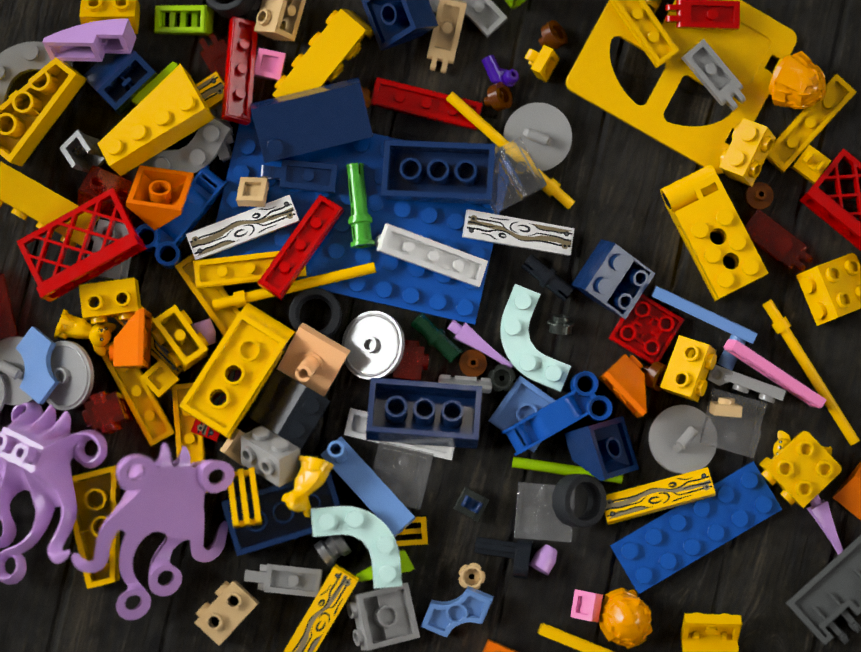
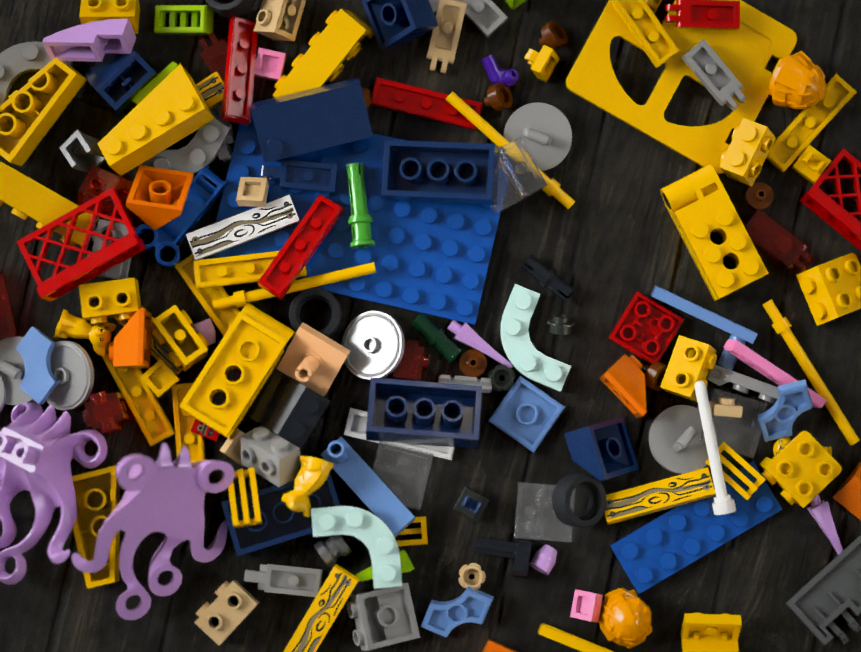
(431, 255): white piece -> none
(518, 232): white tile -> none
(555, 468): lime bar -> none
(558, 415): blue piece -> none
(613, 278): dark blue slope -> none
(722, 502): none -> white piece
(753, 486): none -> yellow tile
(791, 402): none -> medium blue tile

